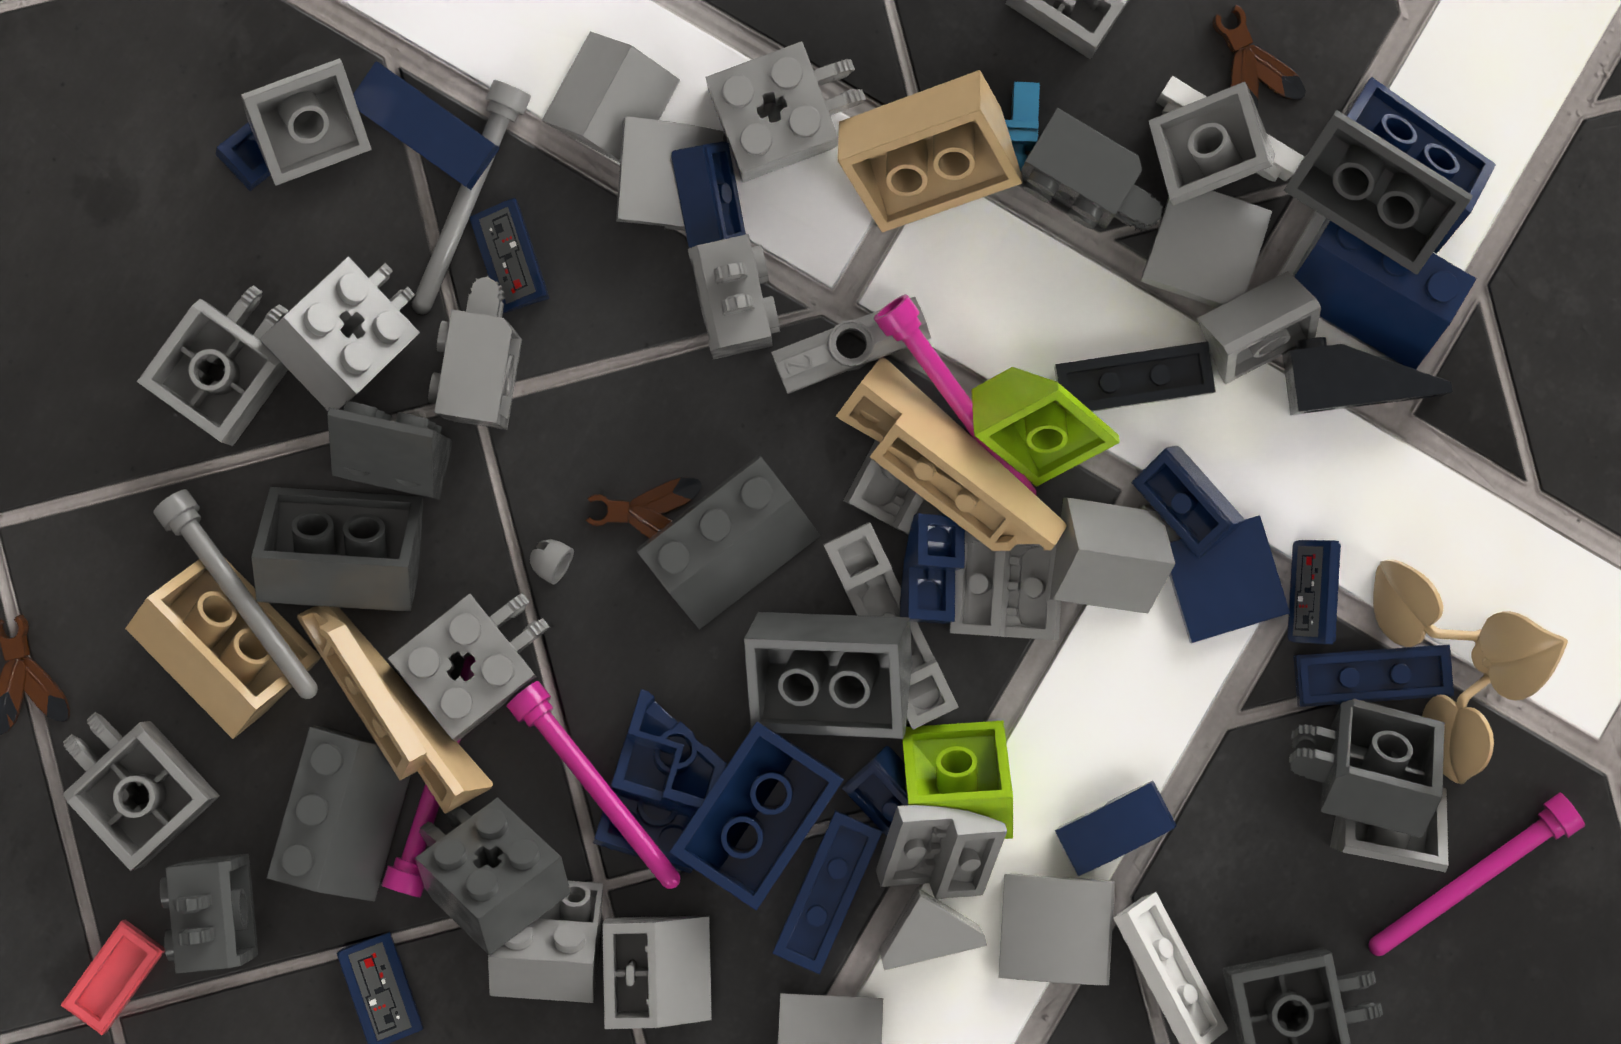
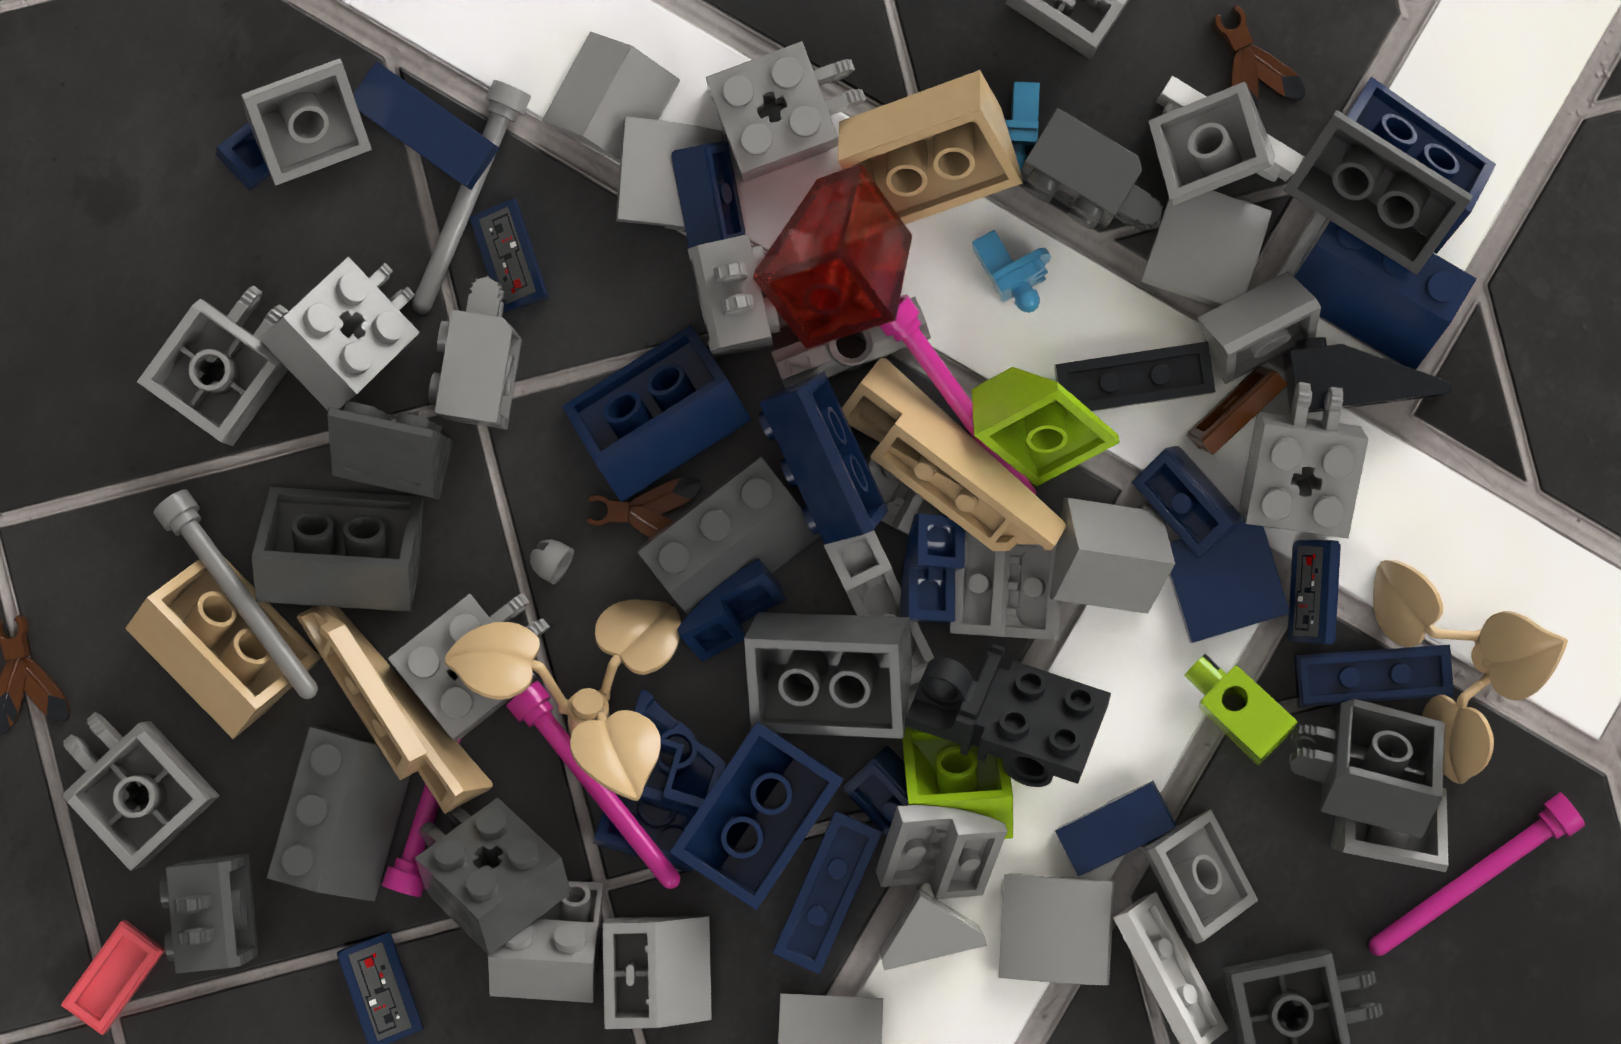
(610, 749): none -> tan plant
(656, 413): none -> dark blue slope
(719, 617): none -> dark blue slope
(823, 459): none -> dark blue slope
(837, 260): none -> clear red slope
(1009, 277): none -> dark azure piece
(1023, 715): none -> black plate
(1200, 876): none -> light grey slope
(1236, 409): none -> reddish brown tile
(1256, 727): none -> lime torso
(1284, 446): none -> light grey hinge

